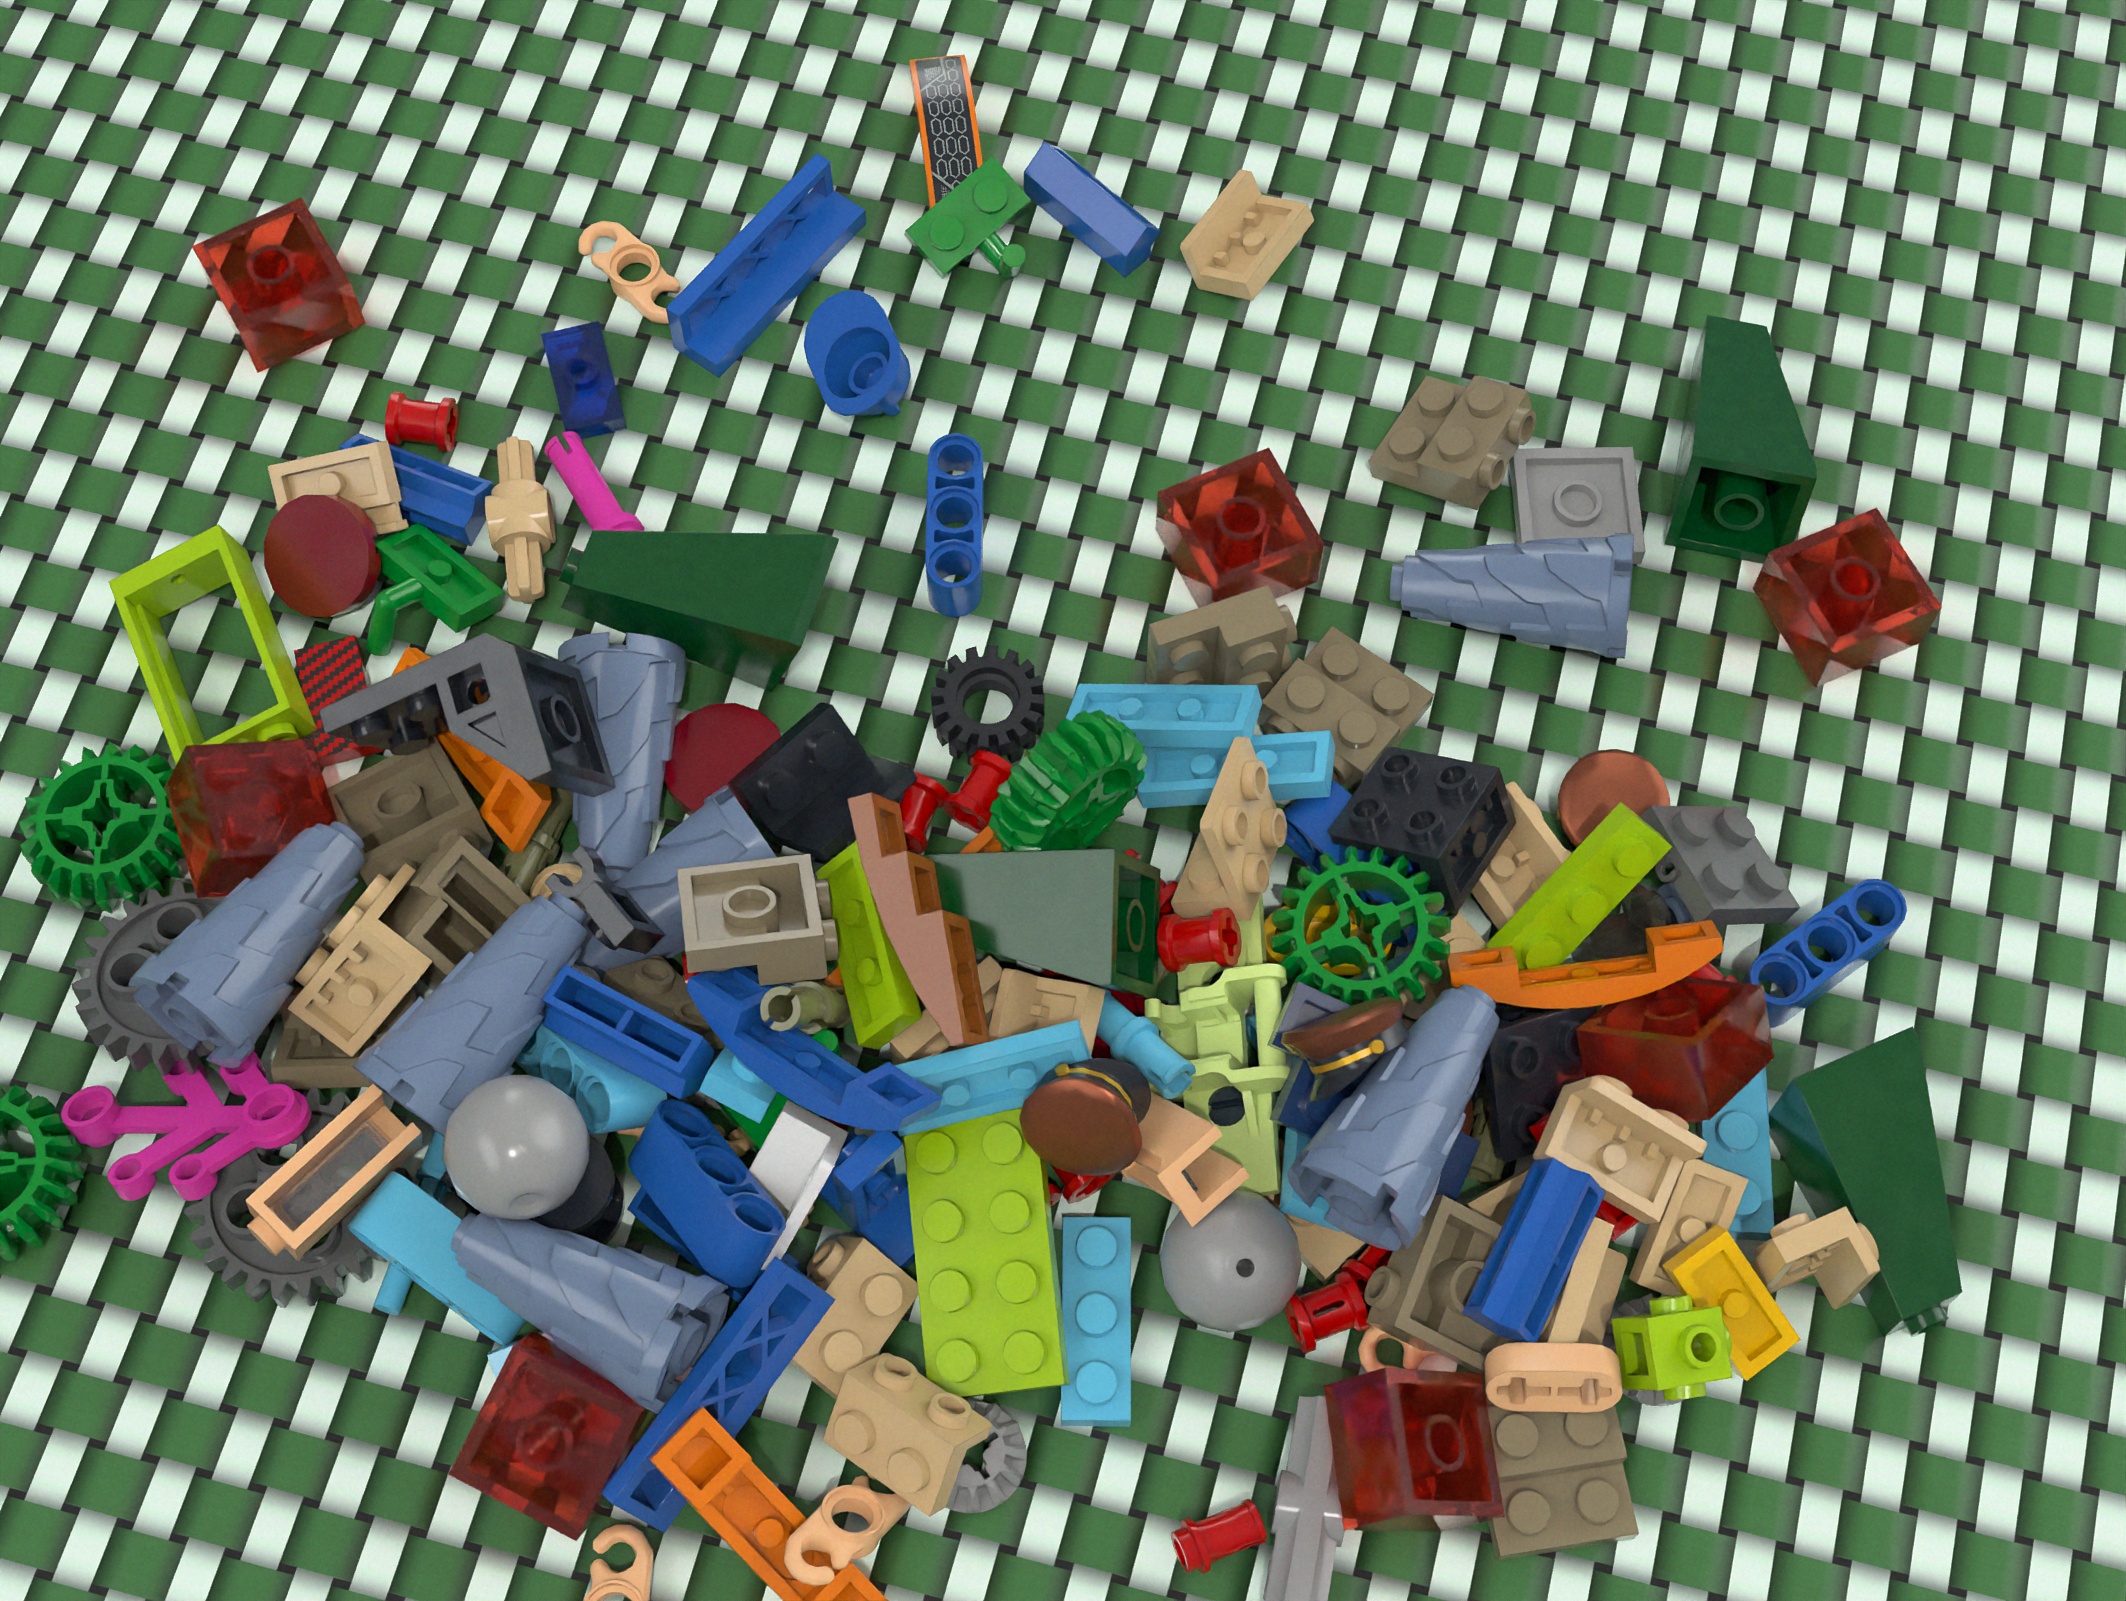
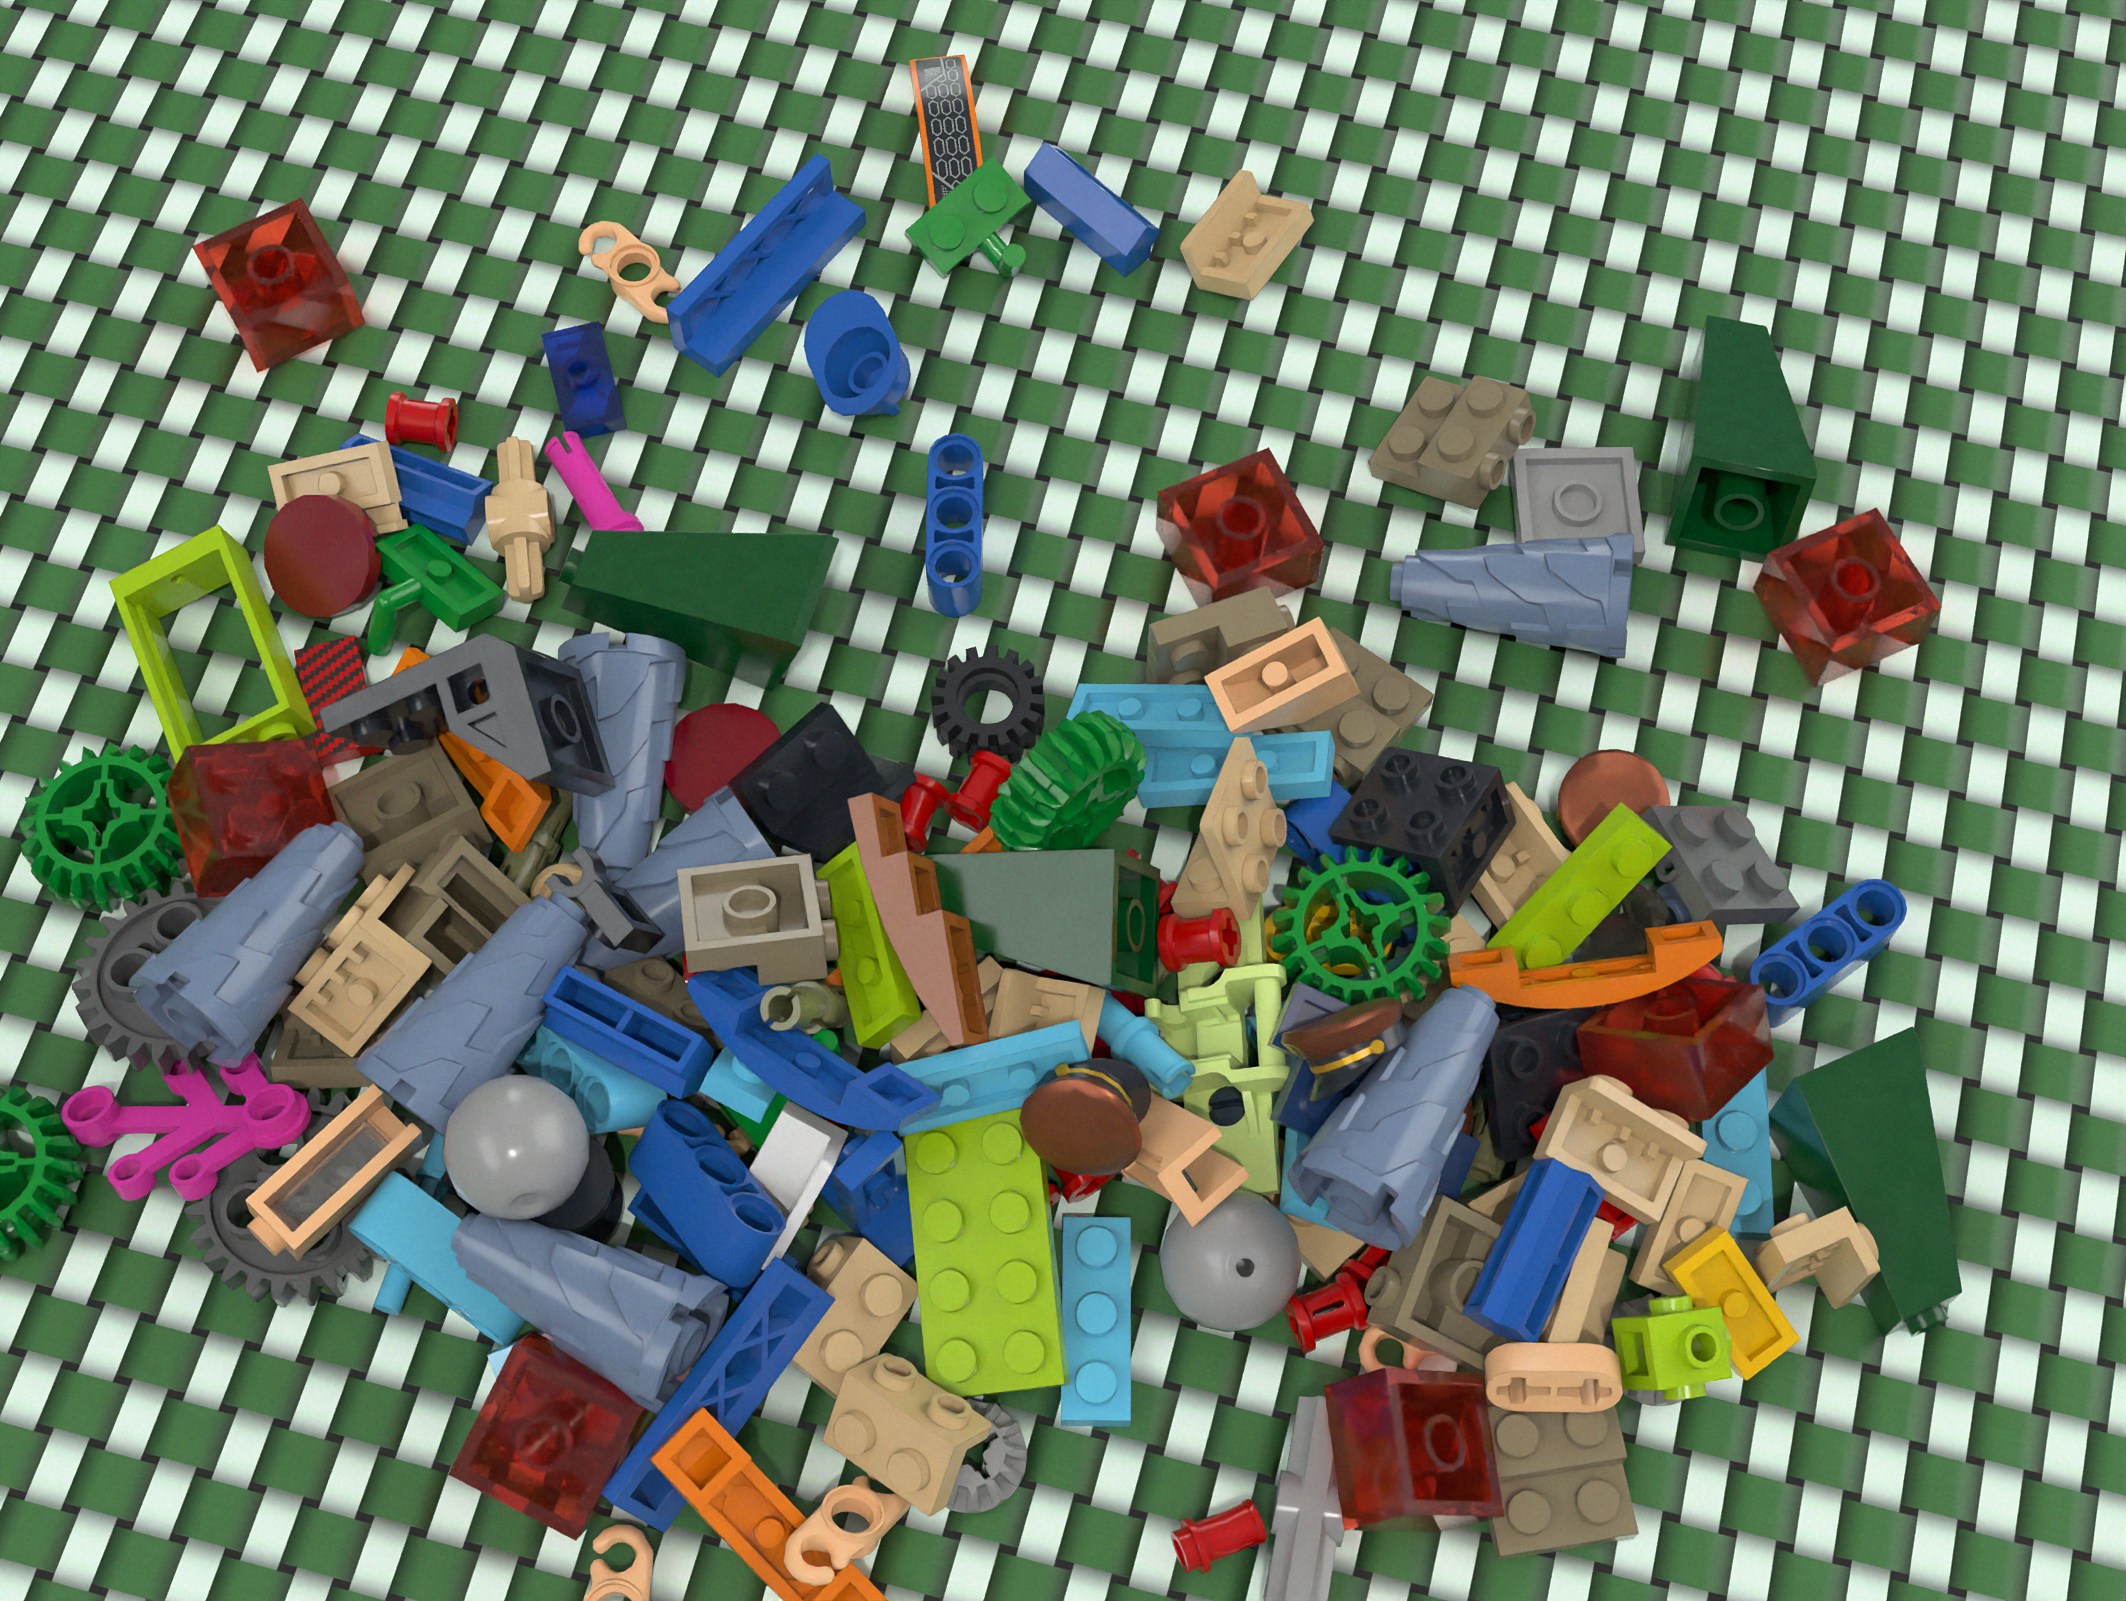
(1283, 681): none -> light nougat slope

